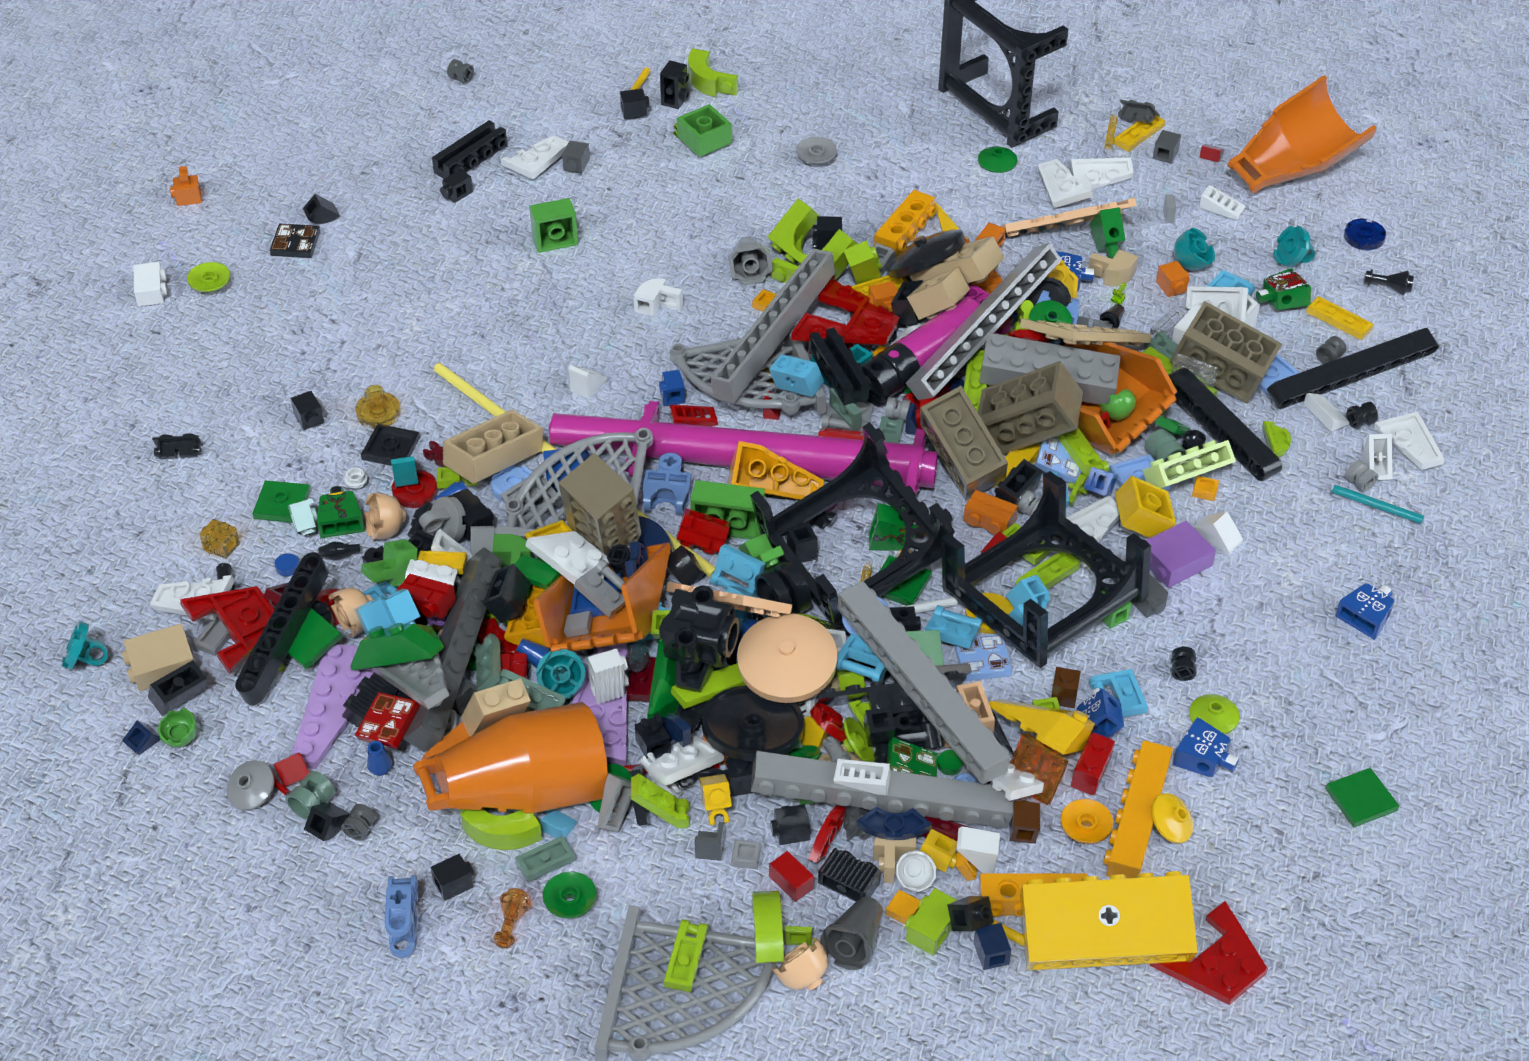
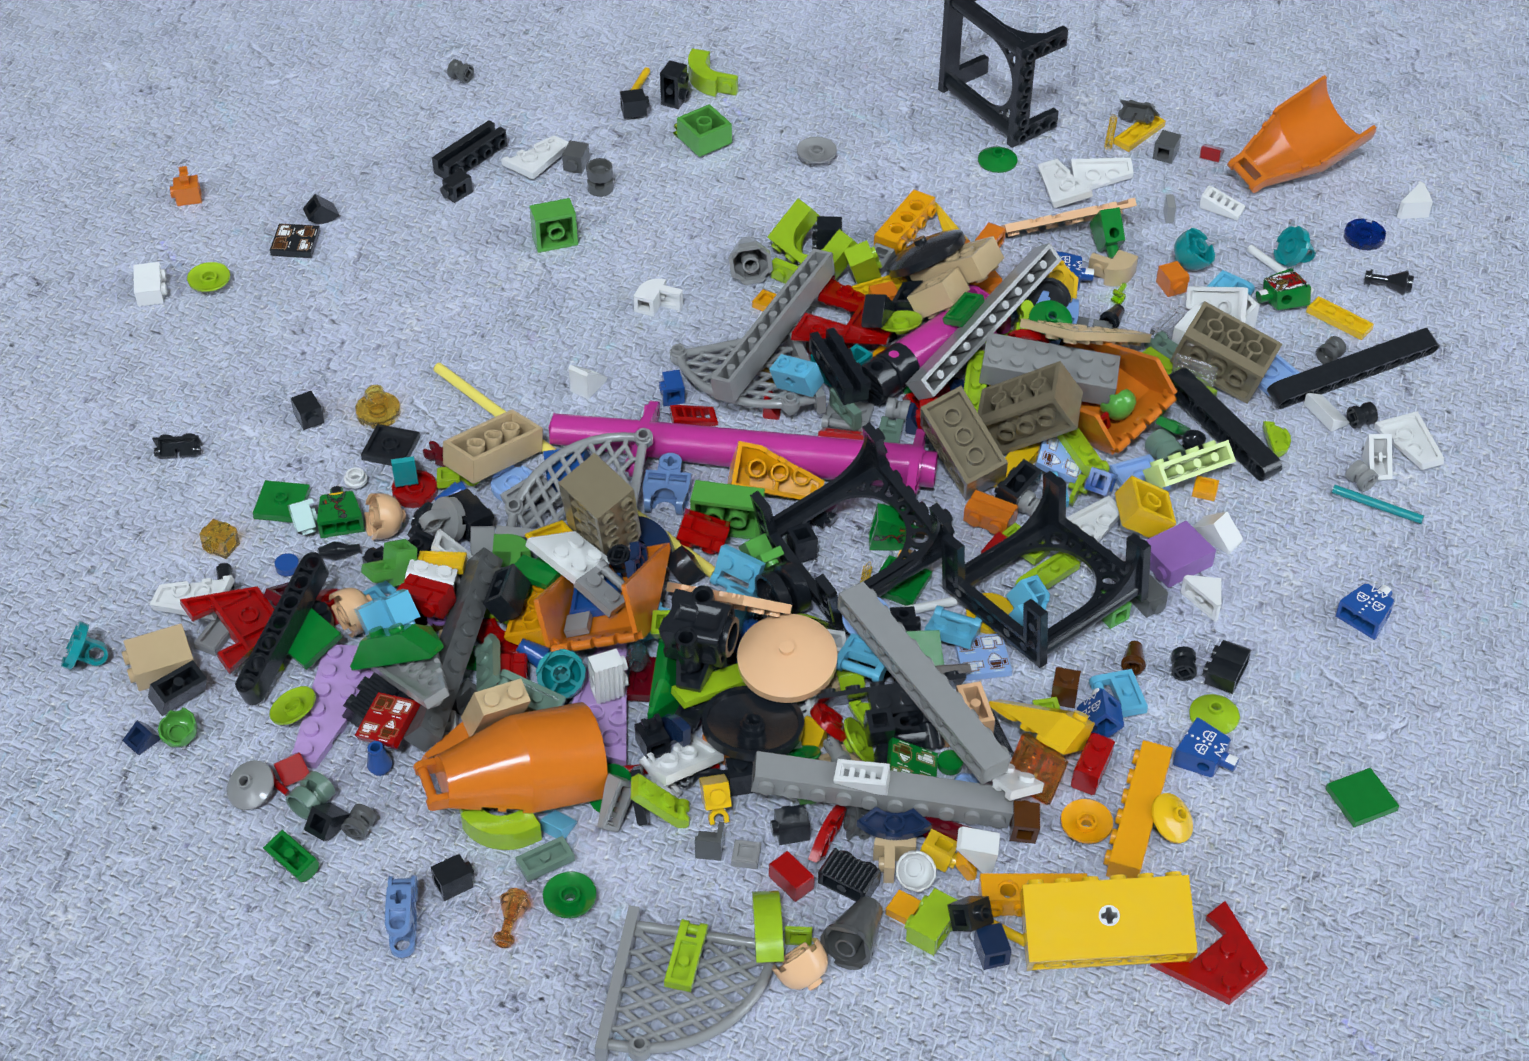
(292, 705): none -> lime dish
(292, 856): none -> green brick
(600, 177): none -> dark grey wheel
(877, 310): none -> black slope
(903, 321): none -> lime dish
(963, 309): none -> green tile
(1134, 658): none -> reddish brown cone
(1203, 593): none -> white slope
(1227, 666): none -> black brick
(1267, 260): none -> white bar
(1416, 203): none -> white slope

